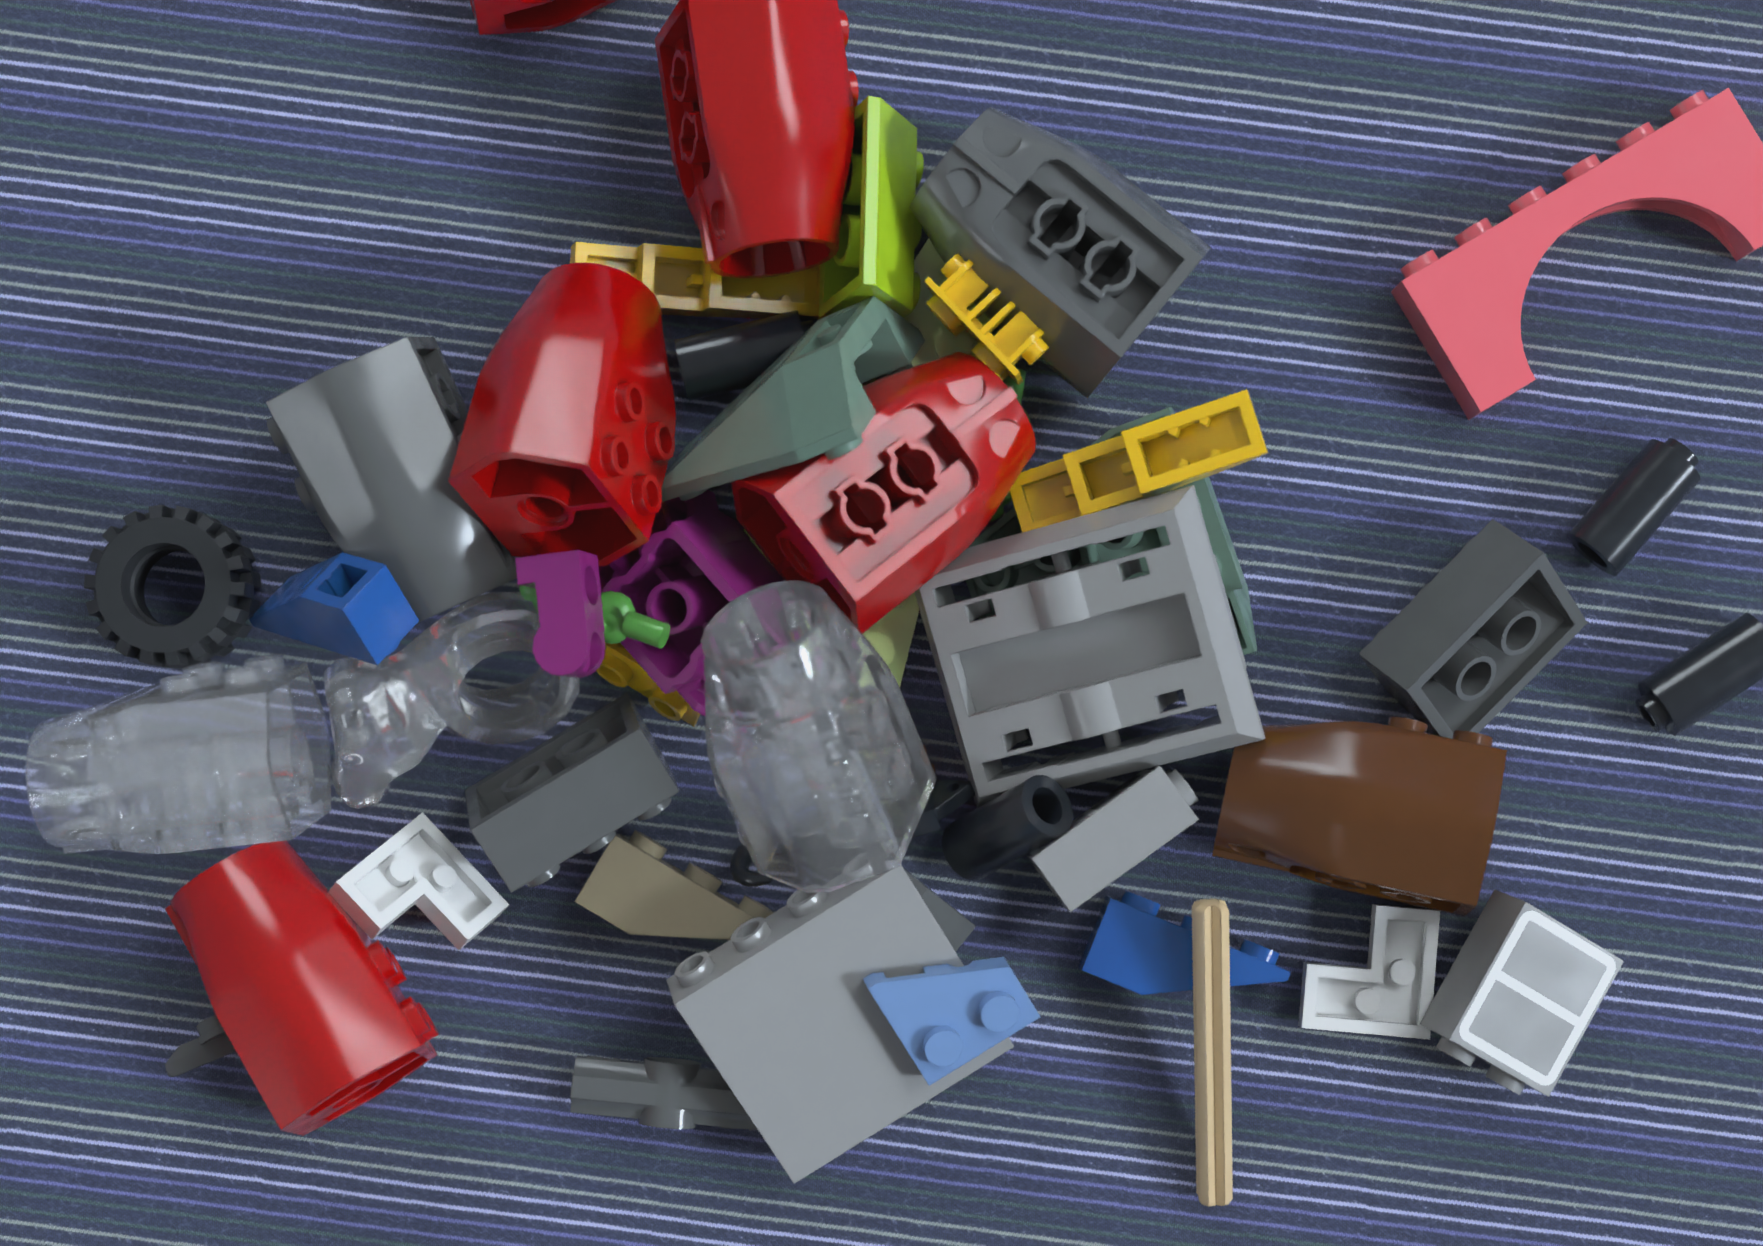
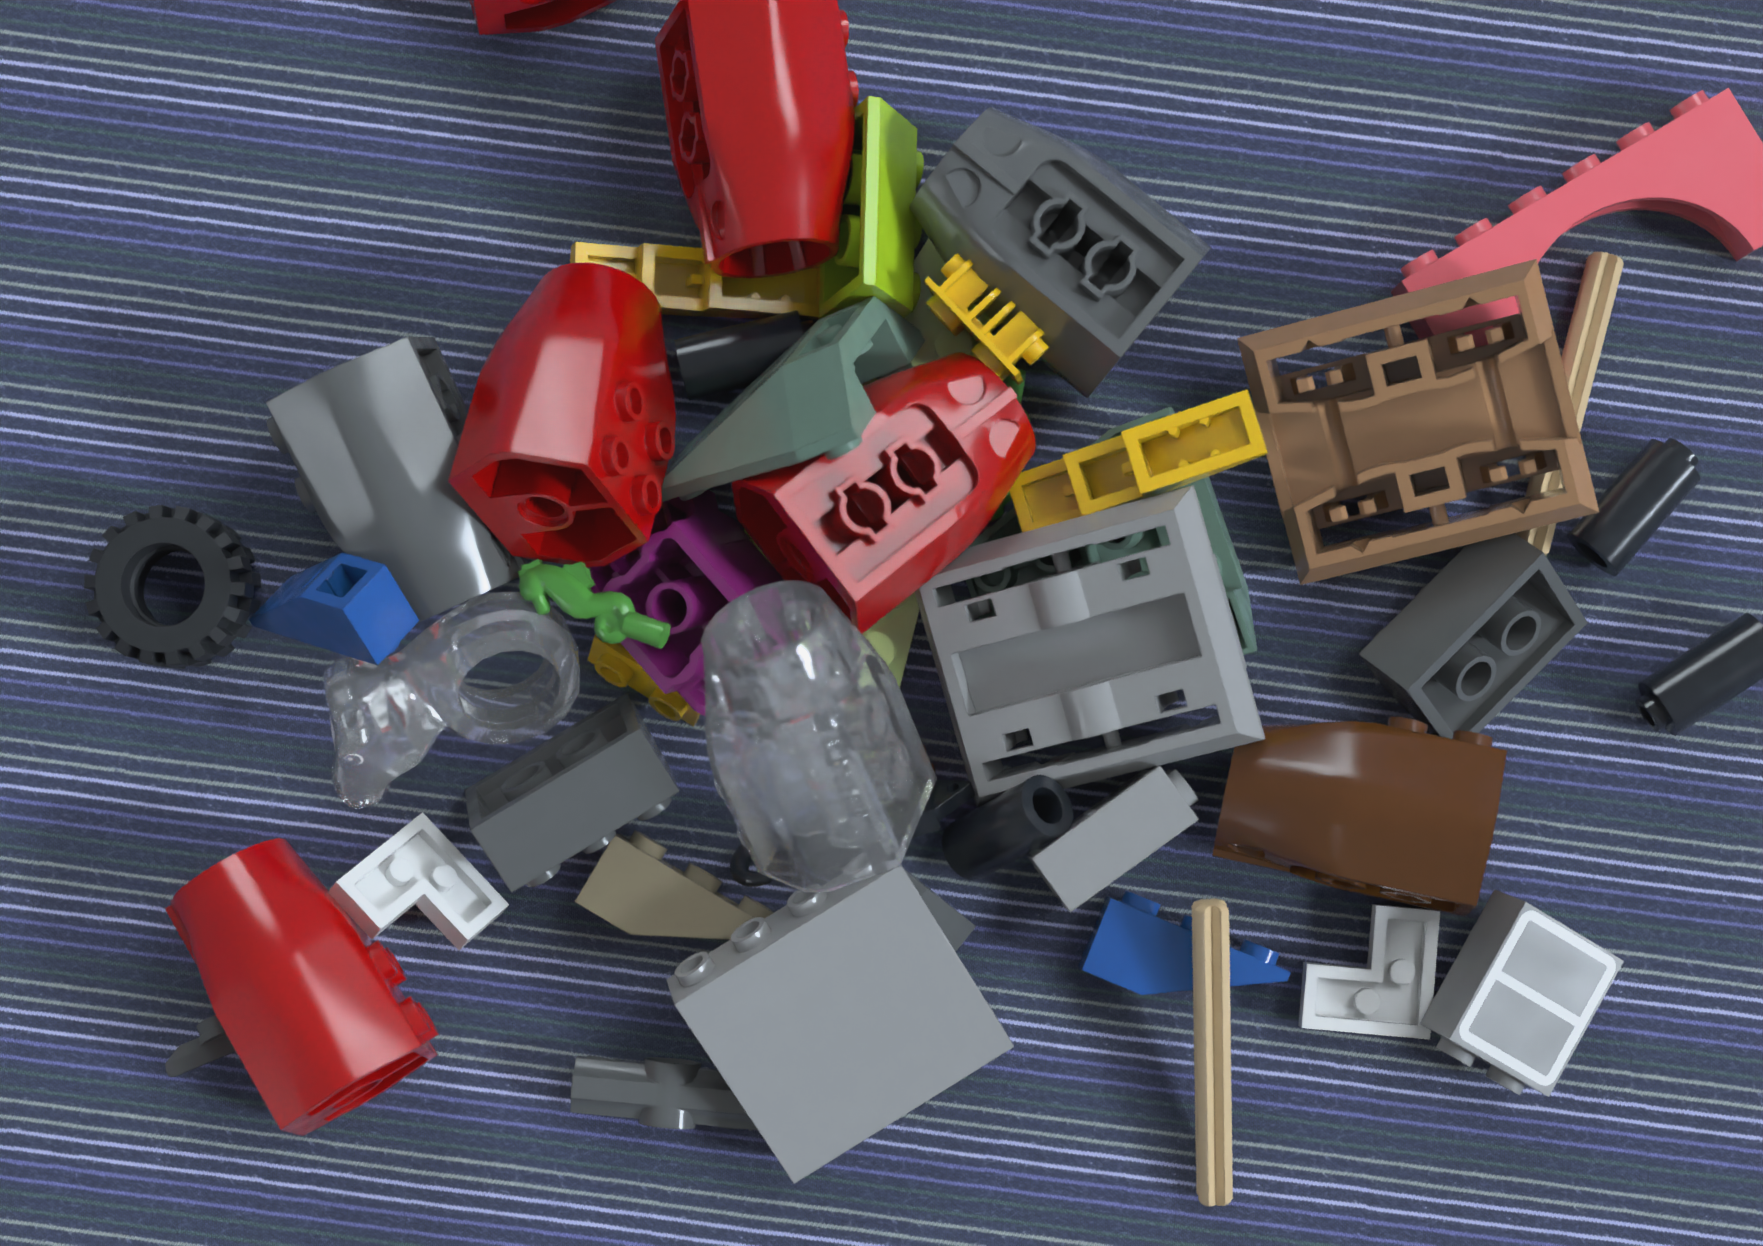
(186, 763): clear animal -> none
(568, 611): magenta leg -> none
(952, 1011): medium blue wing -> none
(1418, 423): none -> medium nougat piece
(1580, 361): none -> tan axle

